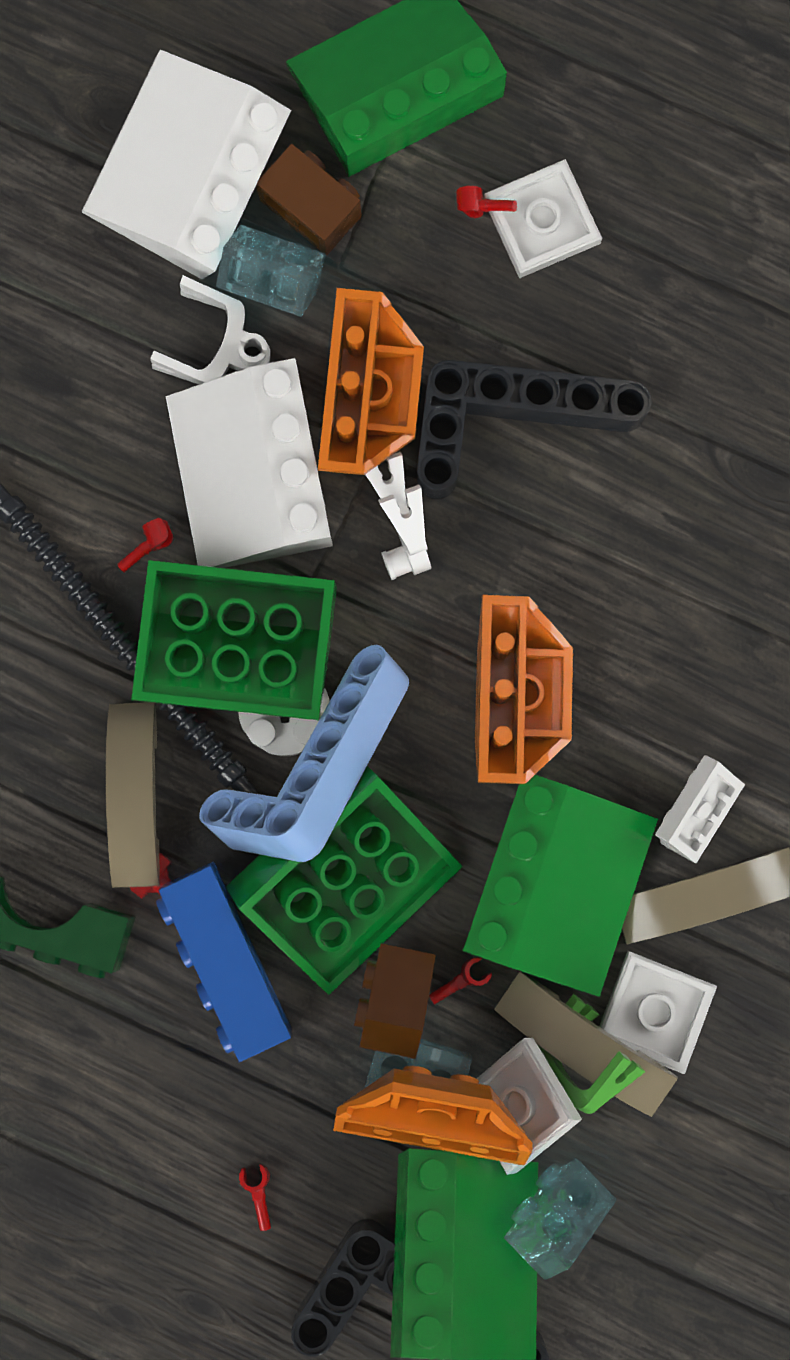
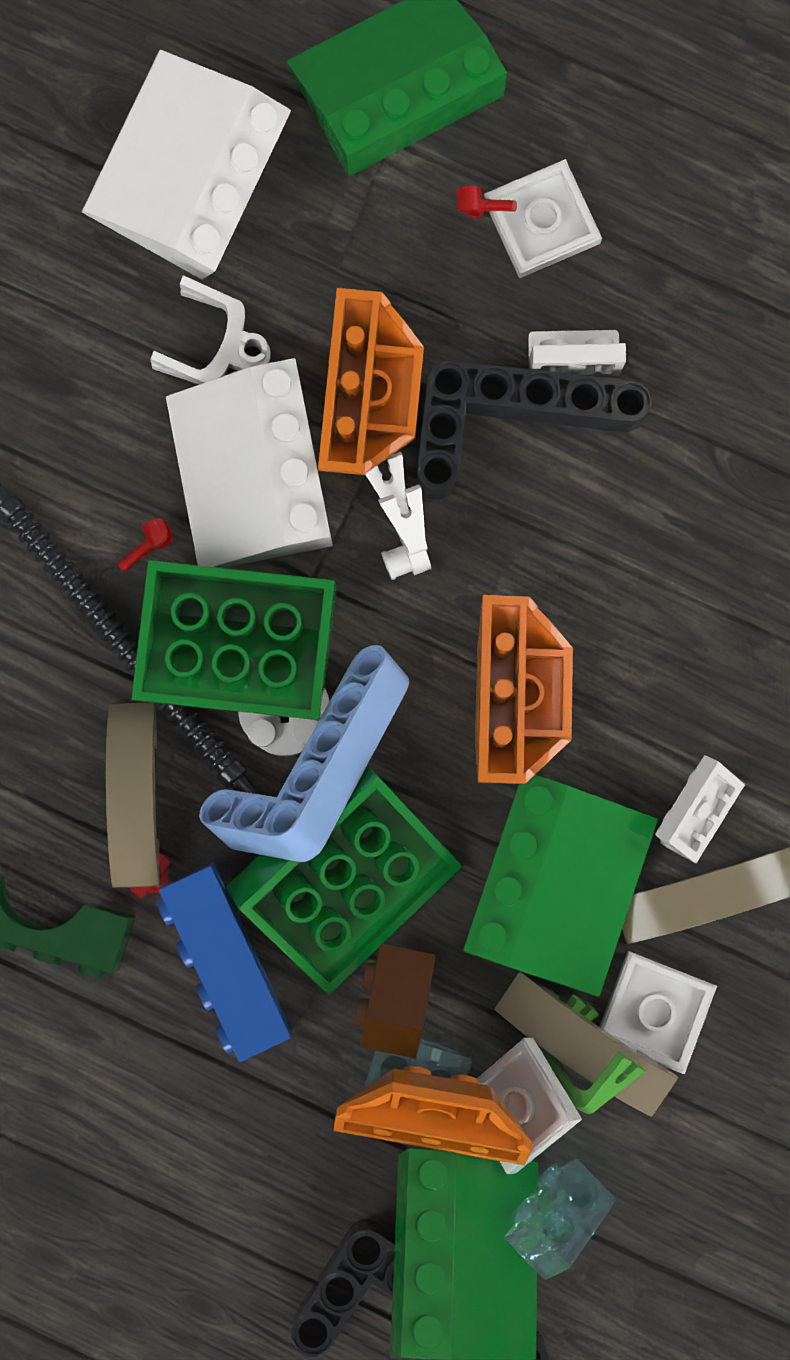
(258, 1196): red hand -> none
(270, 270): clear light blue brick -> none
(310, 198): reddish brown brick -> none
(459, 982): red hand -> none
(577, 352): none -> white bracket

